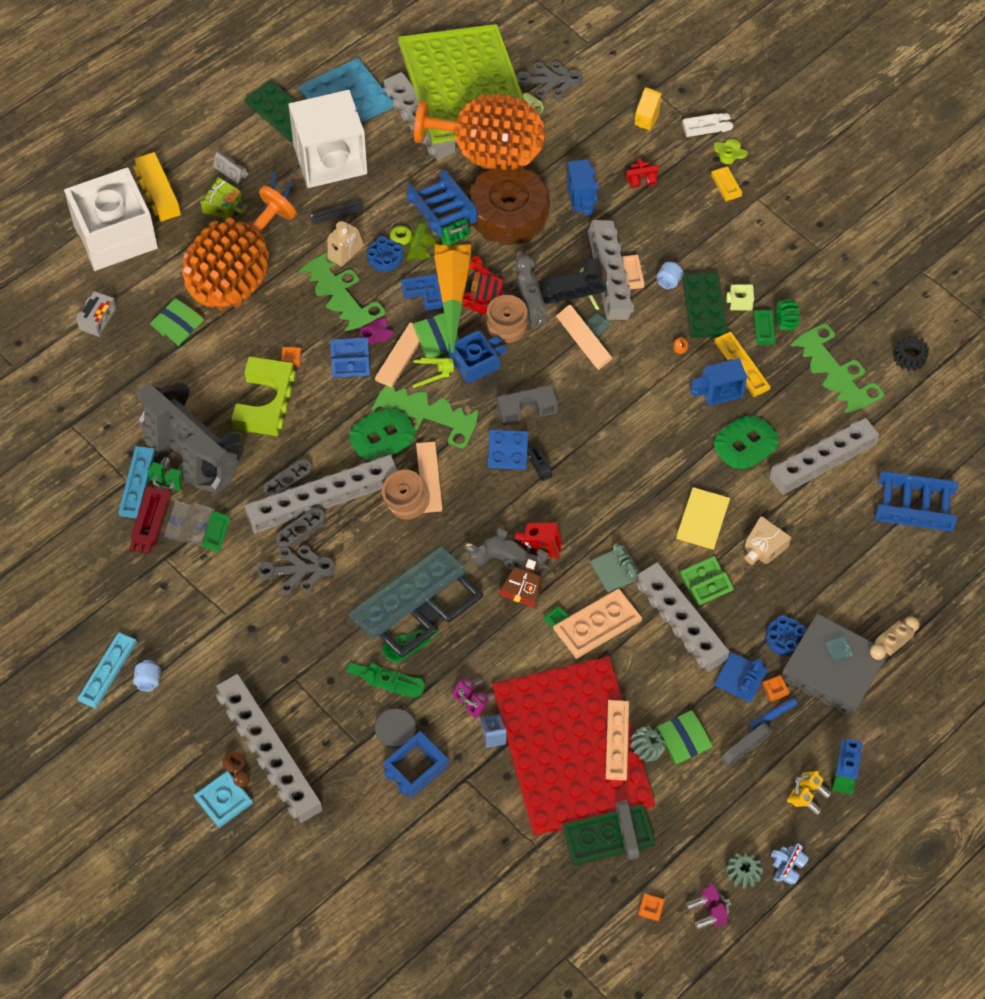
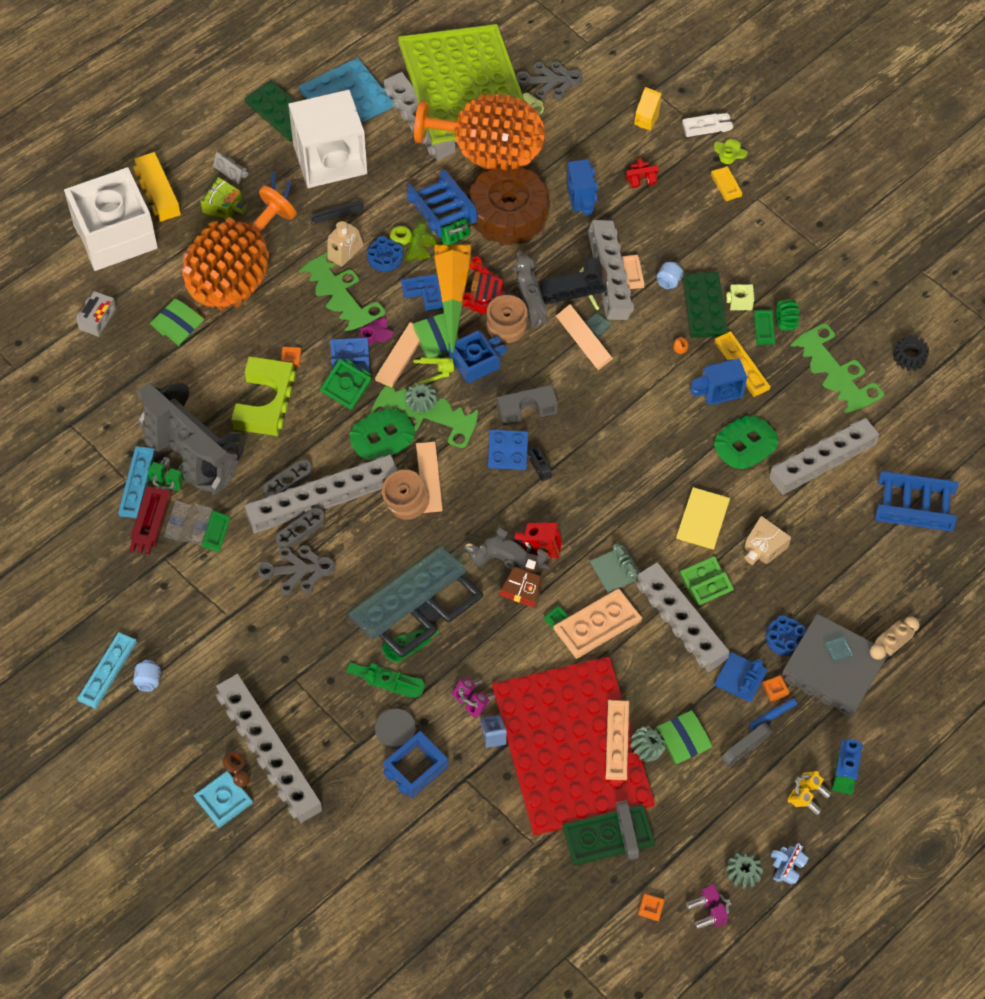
(346, 384): none -> green plate
(420, 398): none -> sand green gear

